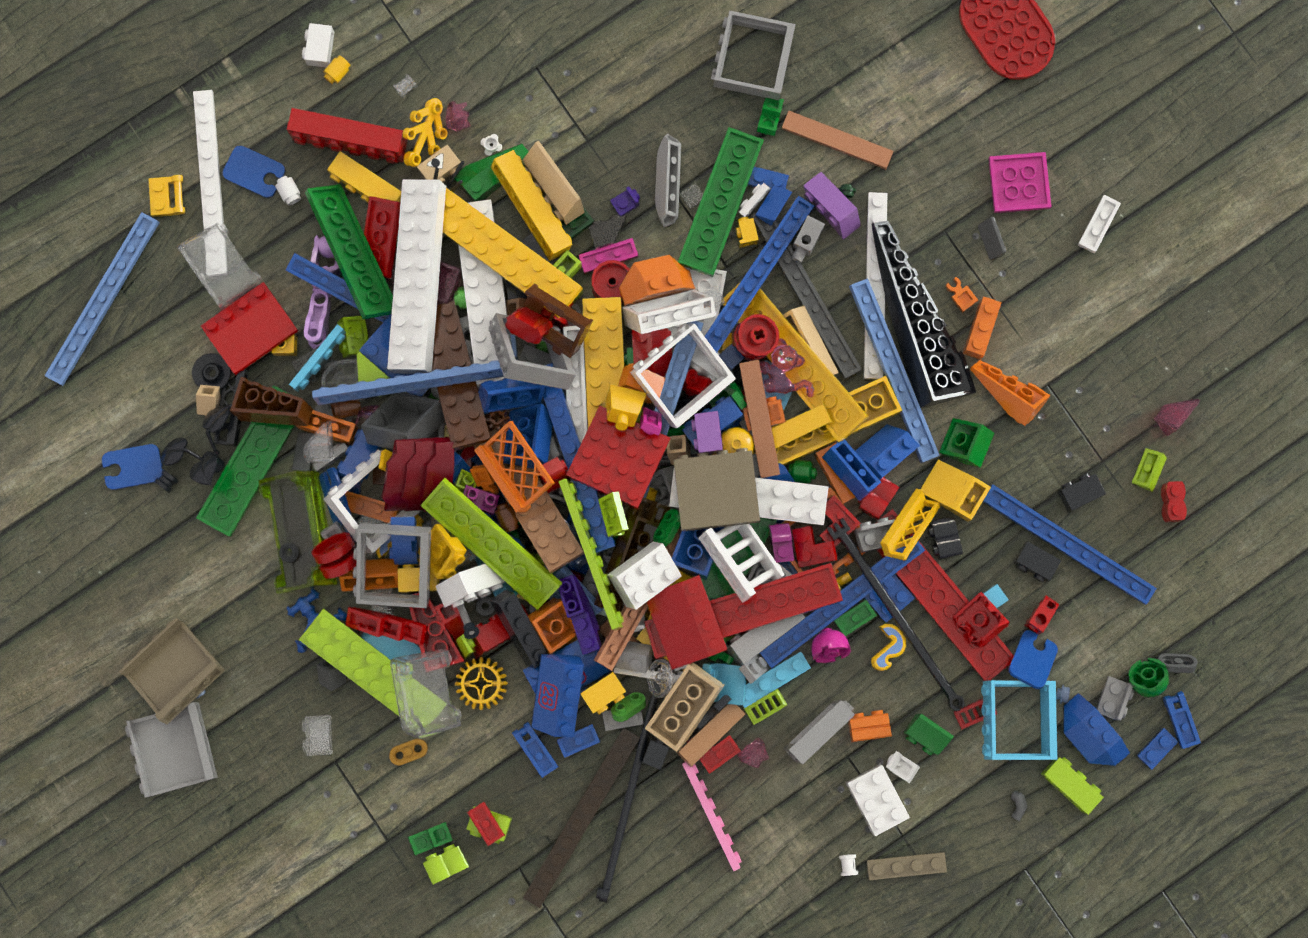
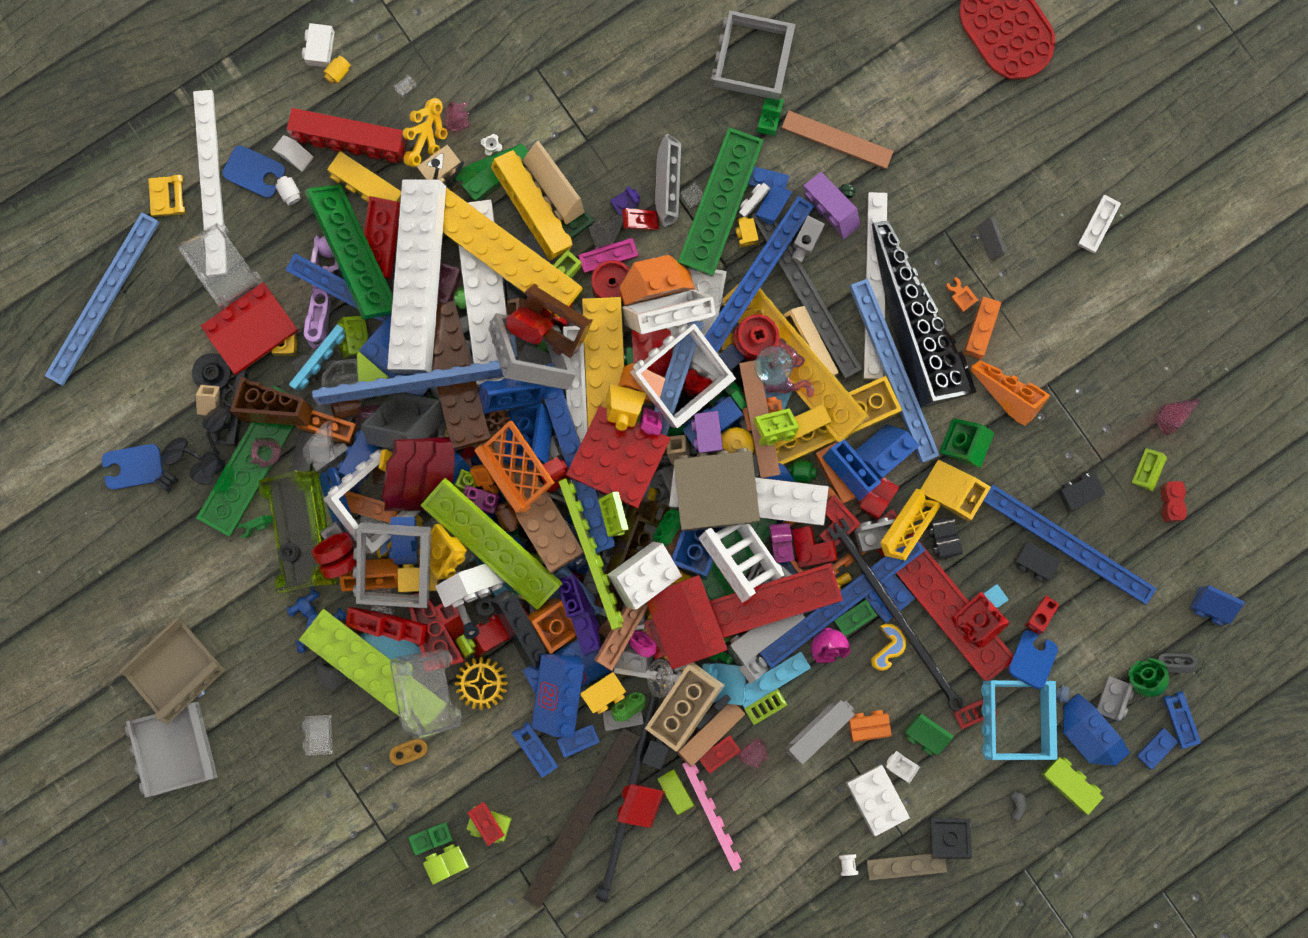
(259, 523): none -> green plate
(273, 444): none -> piece
(293, 153): none -> white slope
(640, 219): none -> red plate
(640, 805): none -> red slope
(642, 644): none -> dark pink plate
(676, 792): none -> lime slope
(776, 427): none -> lime bracket
(782, 365): none -> clear light blue dish
(950, 838): none -> black plate
(1019, 182): dark pink plate -> none
(1216, 605): none -> blue slope

